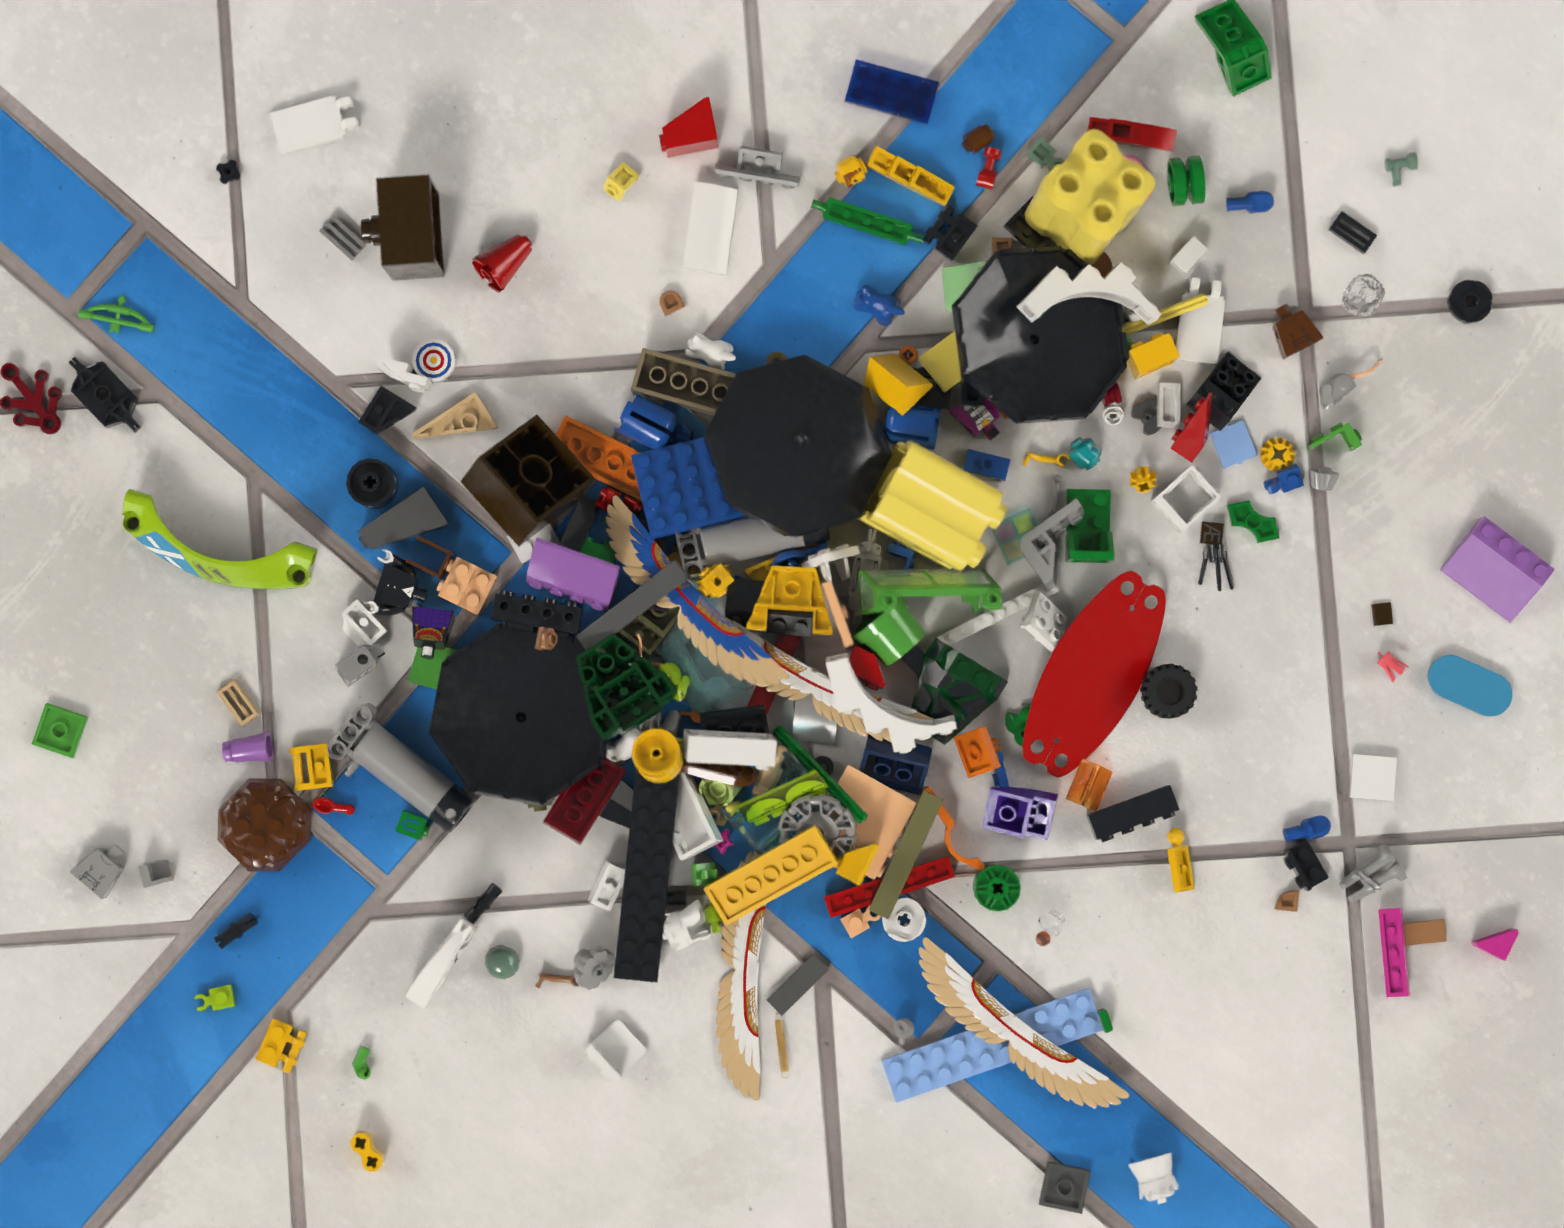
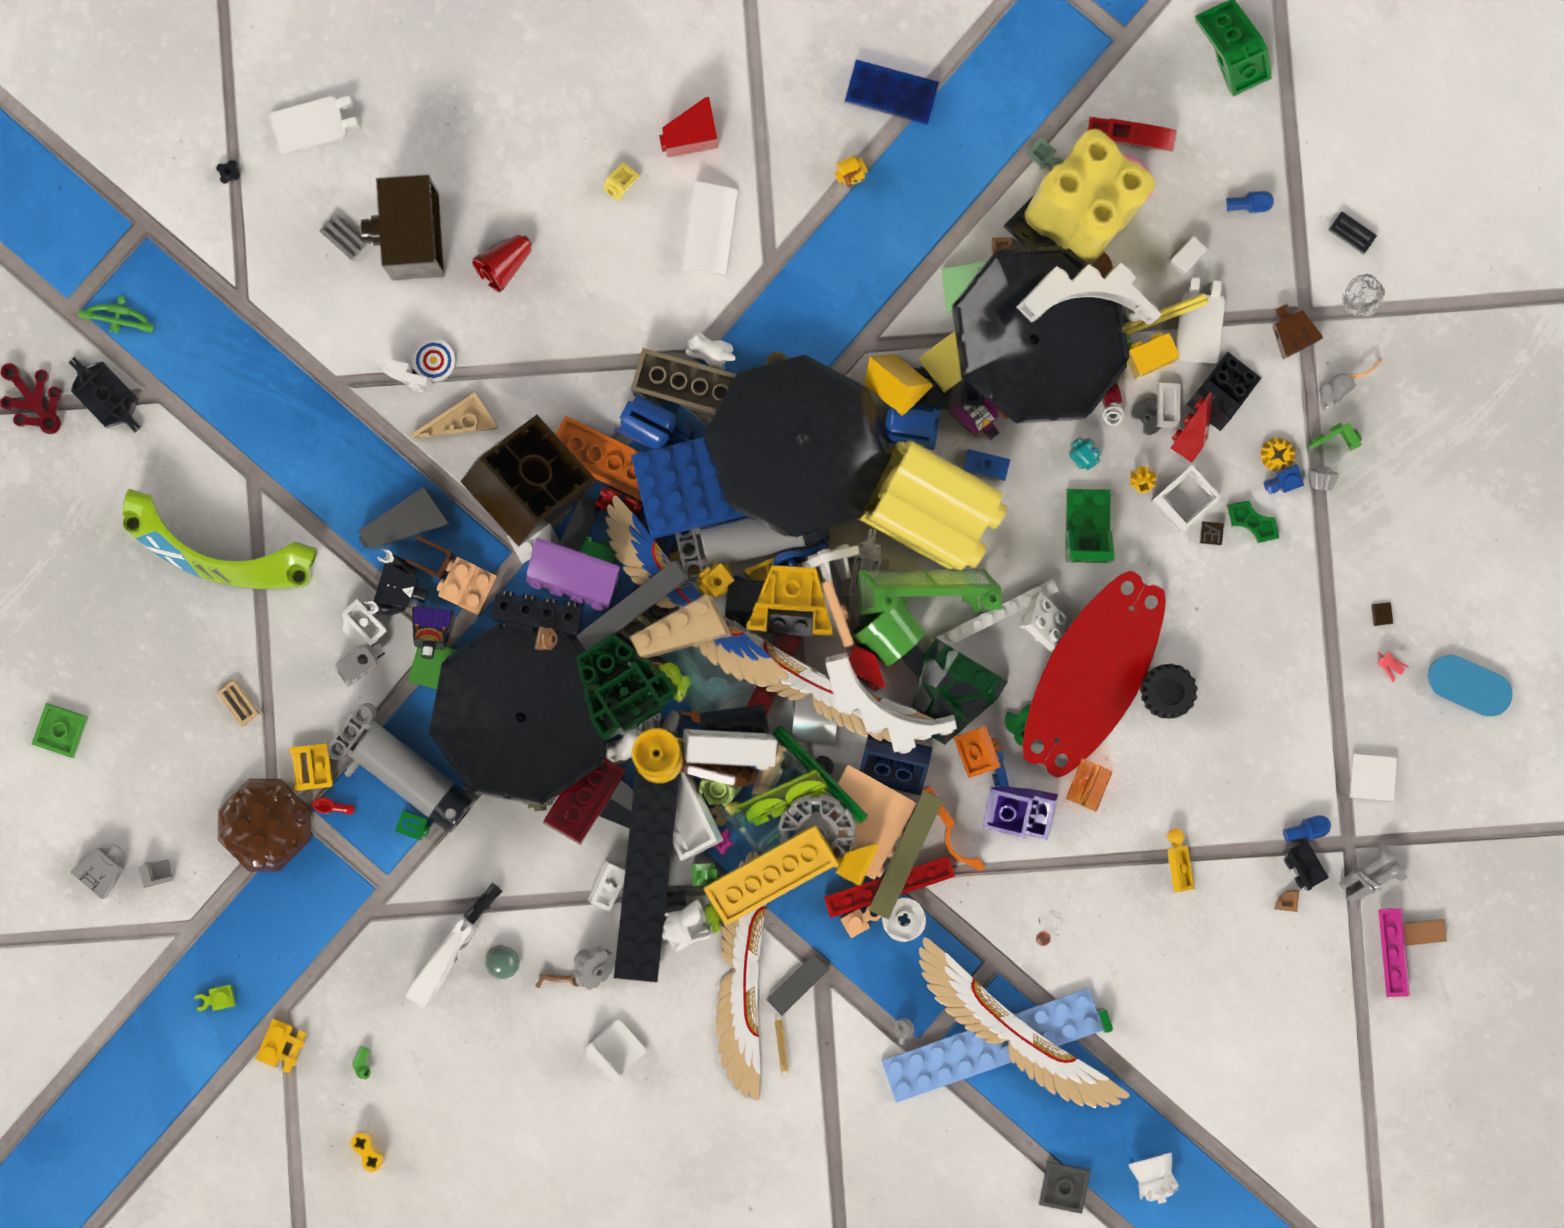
(236, 930): black pin -> none
(249, 749): medium lavender plant -> none
(360, 477): black wheel -> none
(385, 411): black wing -> none
(670, 302): medium nougat tile -> none
(687, 627): none -> tan wedge
(758, 165): light grey bracket -> none
(867, 221): green plate -> none
(881, 306): blue animal -> none
(901, 551): blue bracket -> none
(908, 354): orange sticker -> none
(910, 176): yellow slope -> none
(955, 237): black plate -> none
(977, 139): reddish brown brick -> none
(983, 887): green wheel -> none
(987, 176): red leg -> none
(1010, 534): clear light blue tile -> none
(1041, 458): yellow piece -> none
(1045, 560): light grey bracket -> none
(1057, 479): light grey hinge -> none
(1133, 812): black brick -> none
(1186, 180): green wheel -> none
(1216, 554): black plant -> none
(1233, 444): light blue piece -> none
(1394, 166): sand green piece -> none
(1468, 314): black plate -> none
(1497, 569): medium lavender slope -> none
(1498, 944): dark pink slope -> none

